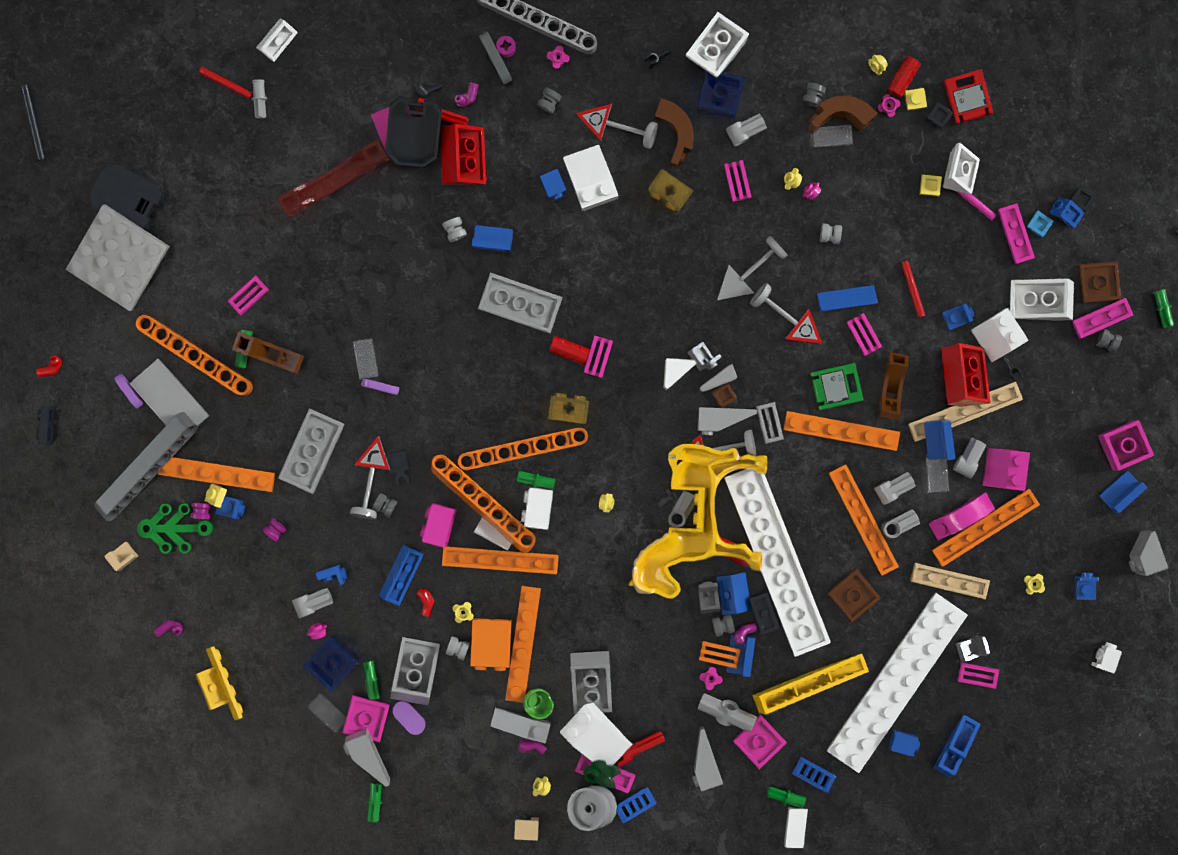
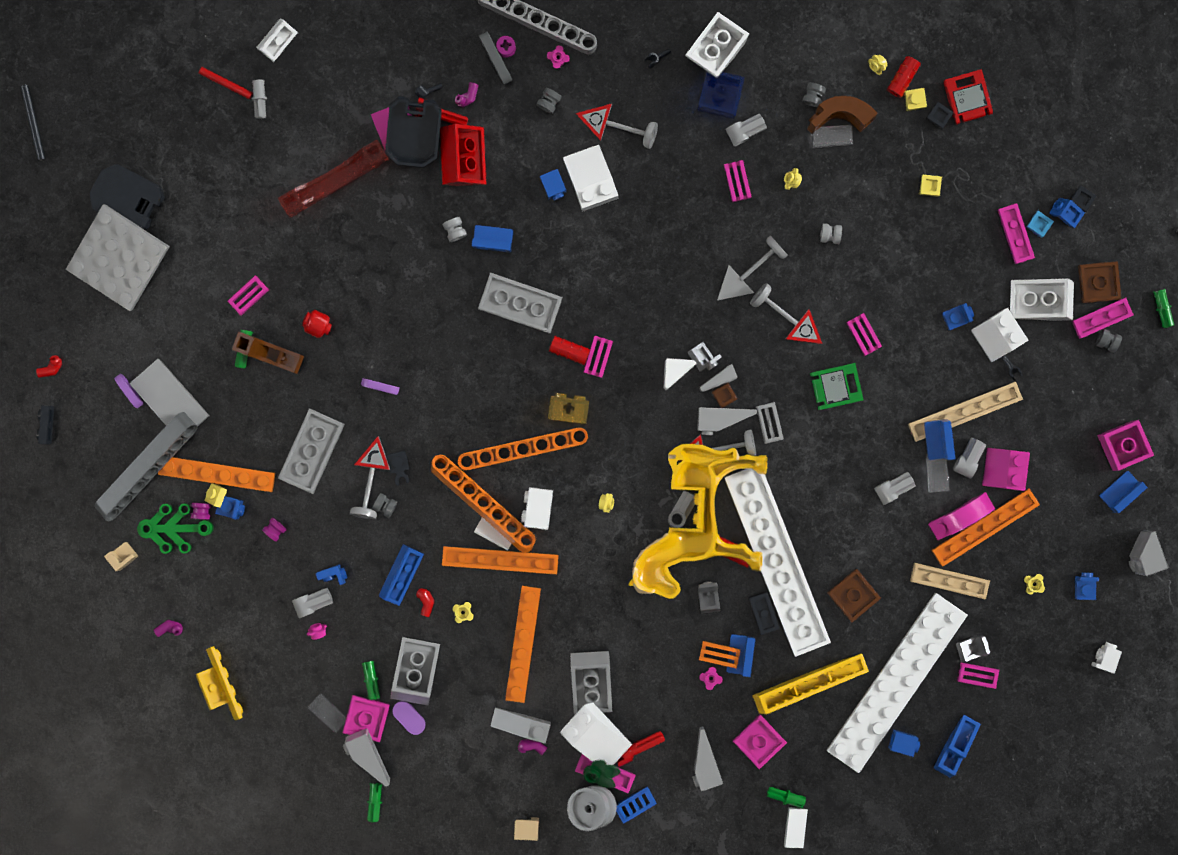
(186, 350): orange beam -> none
(316, 324): none -> red head
(331, 663): clear blue brick -> none
(365, 358): clear tile -> none
(438, 525): dark pink brick -> none
(458, 648): light grey wheel -> none
(491, 643): orange panel -> none
(535, 480): green axle -> none
(538, 703): bright green hair -> none
(541, 786): light yellow plate -> none
(667, 181): clear yellow brick -> none
(677, 119): reddish brown arch -> none
(723, 625): dark grey wheel -> none
(727, 712): light grey piece -> none
(733, 593): blue panel -> none
(743, 630): magenta arm -> none
(811, 190): dark pink plate -> none
(831, 777): blue slope -> none
(841, 431): orange plate -> none
(847, 298): blue slope -> none
(863, 520): orange plate -> none
(889, 110): dark pink plate -> none
(892, 386): reddish brown arch -> none
(901, 524): light grey piece -> none
(913, 289): red bar -> none
(961, 170): white slope -> none
(965, 375): red slope -> none
(979, 205): dark pink bar -> none

